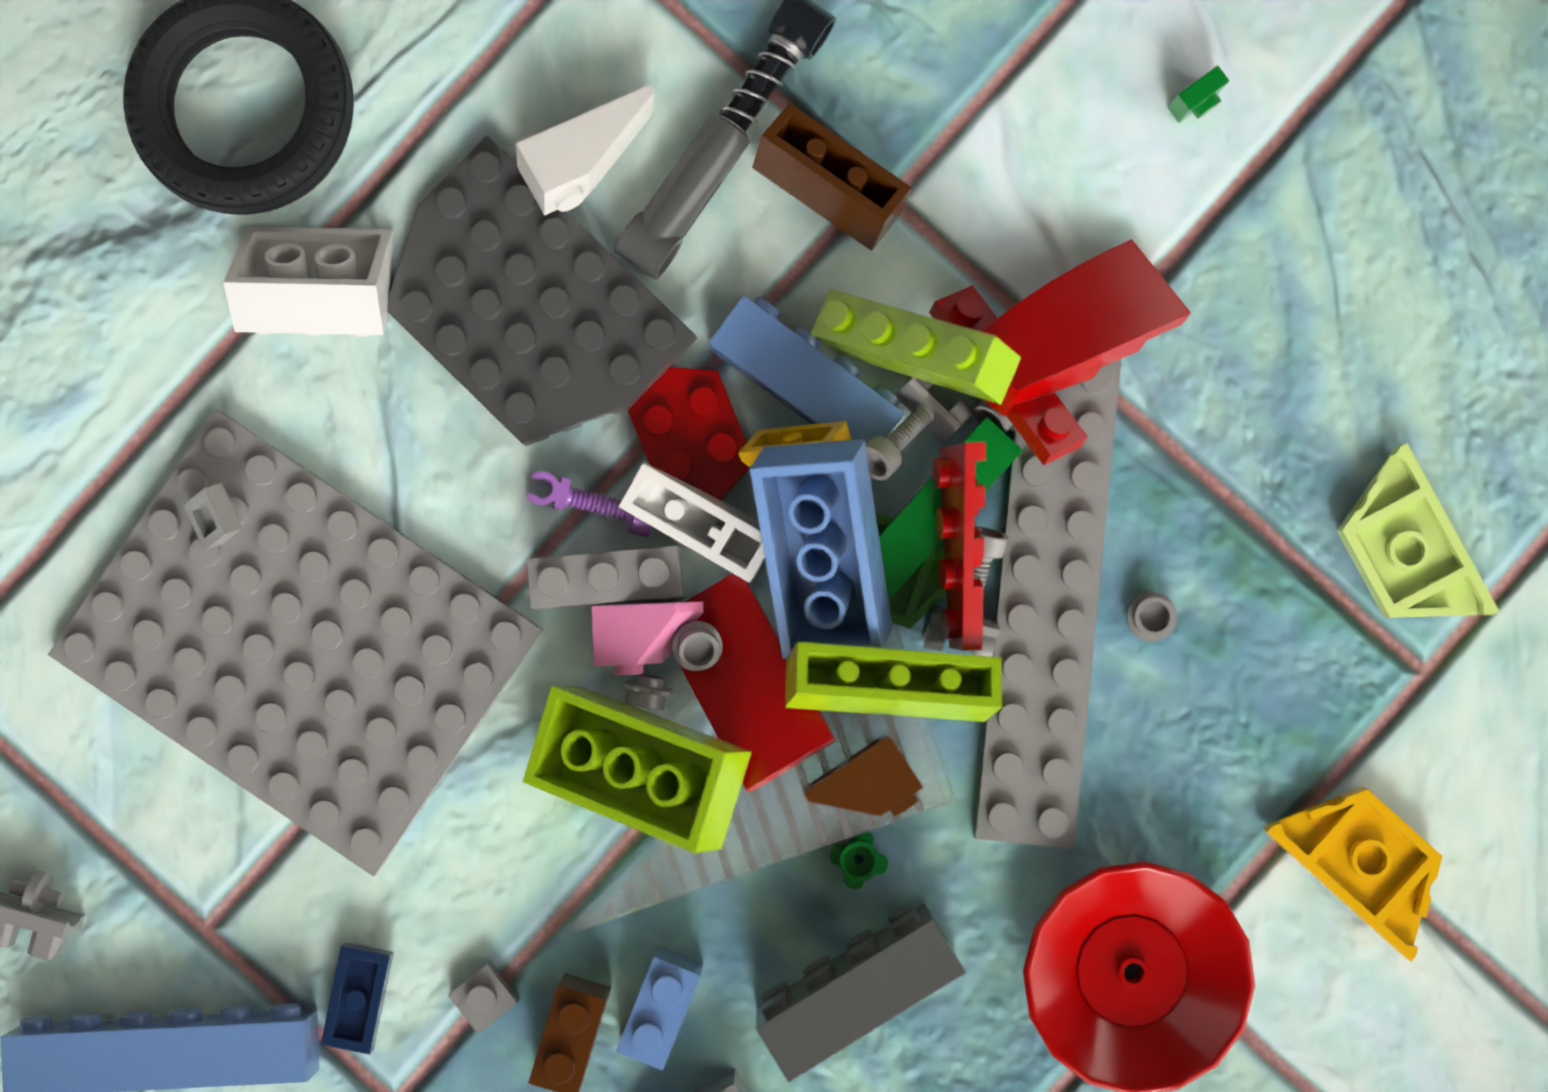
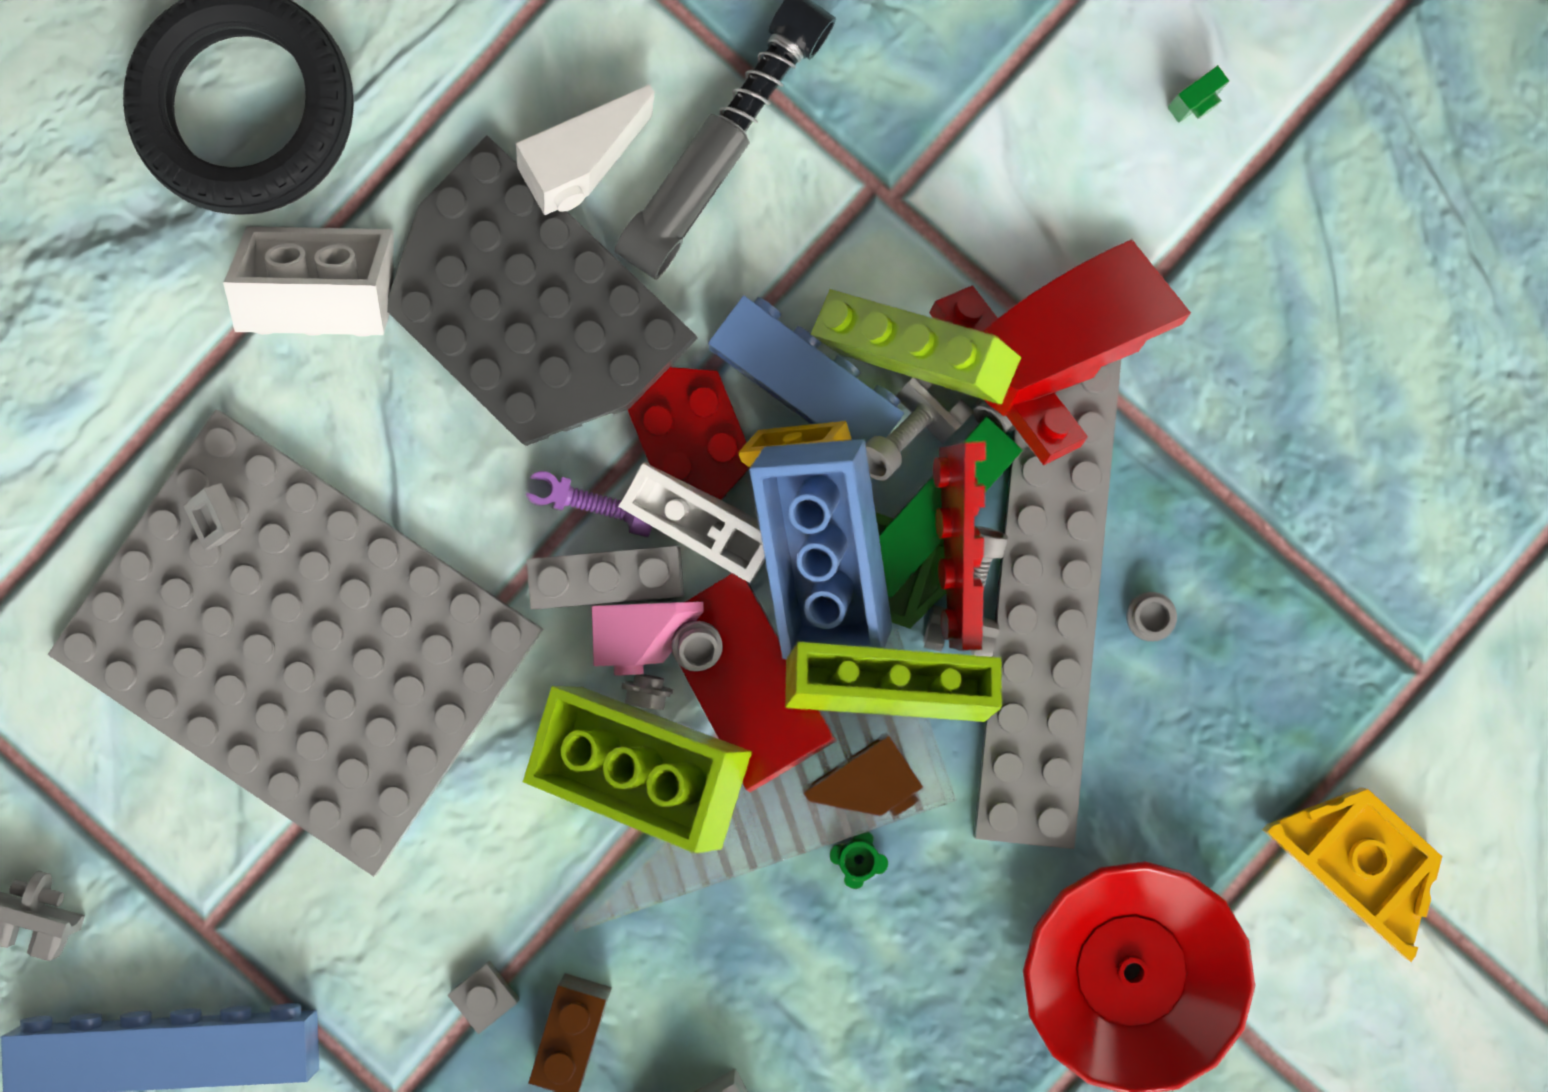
(357, 998): dark blue plate -> none
(660, 1008): medium blue brick -> none
(830, 176): reddish brown brick -> none
(856, 990): dark grey brick -> none
(1410, 547): yellowish green wing -> none

